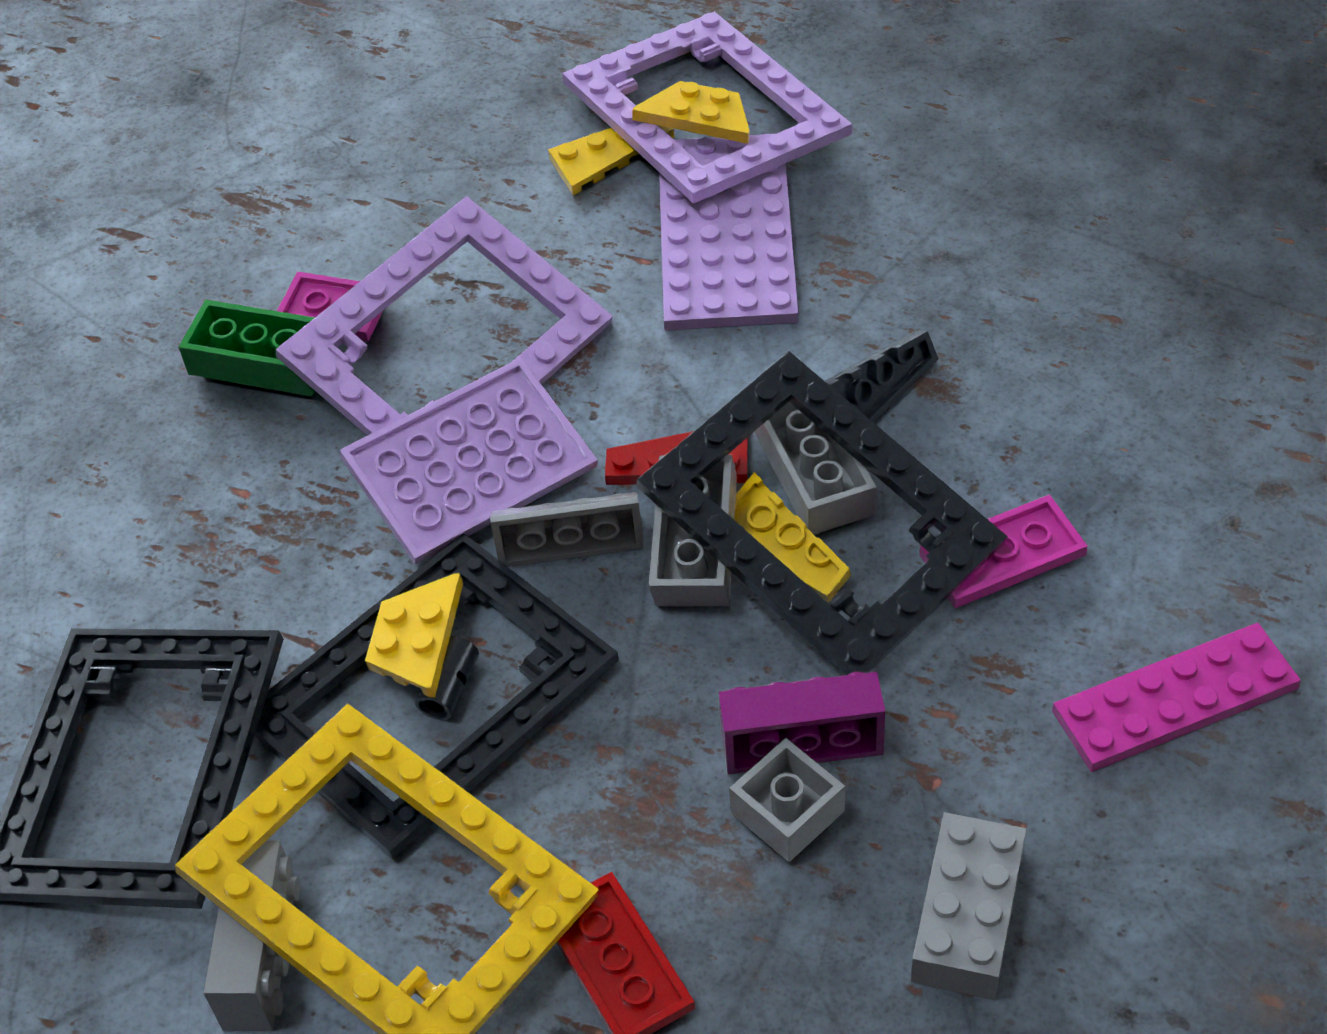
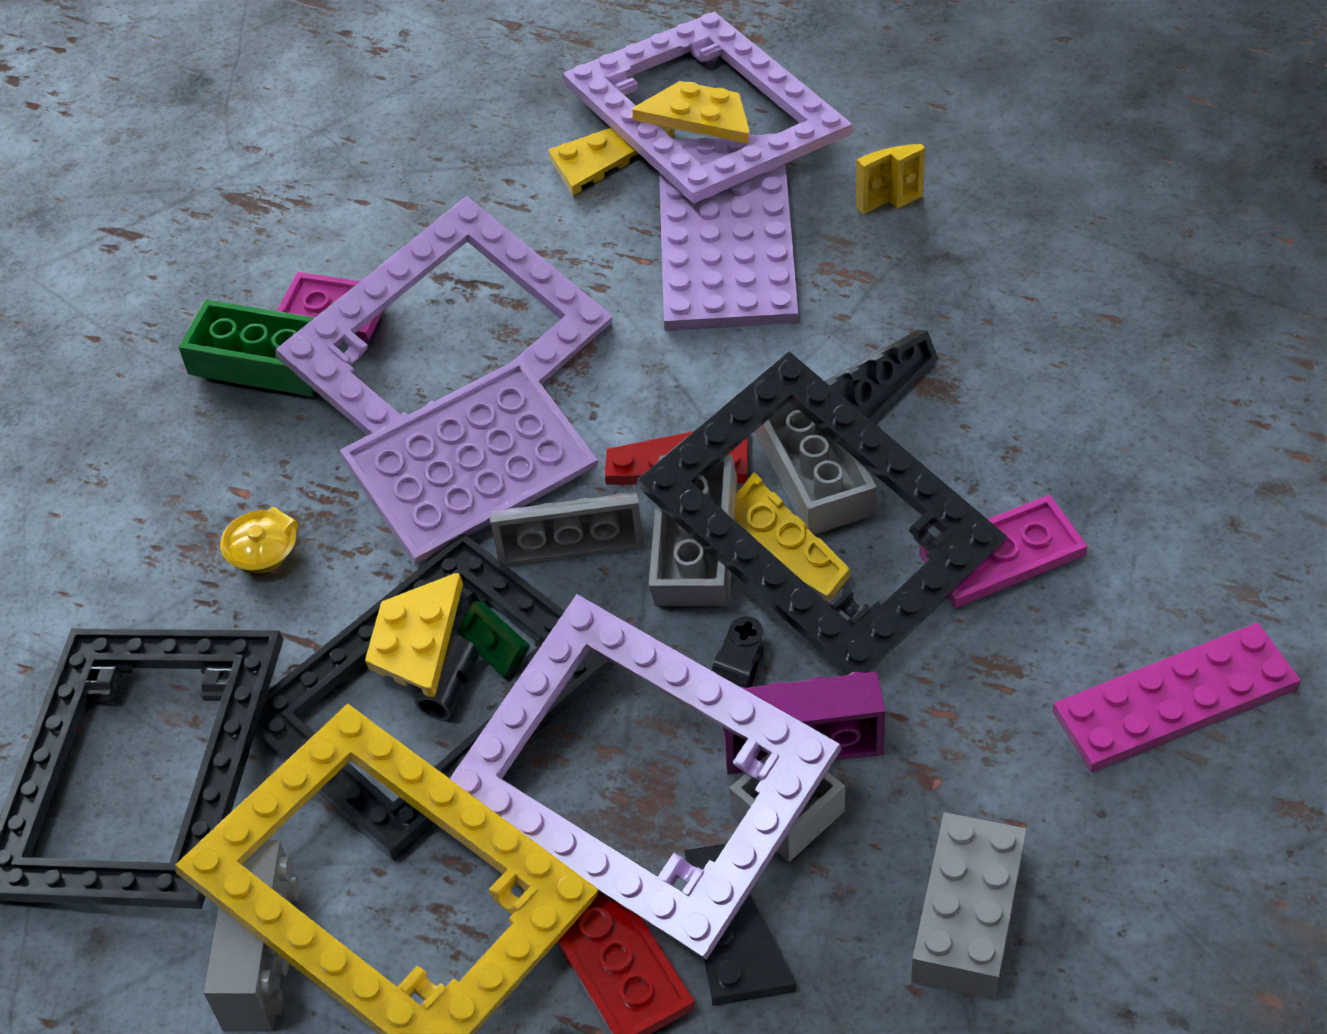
(259, 540): none -> yellow piece
(493, 638): none -> dark green plate
(711, 895): none -> lavender plate
(740, 652): none -> black piece
(746, 957): none -> black wing
(890, 176): none -> yellow slope

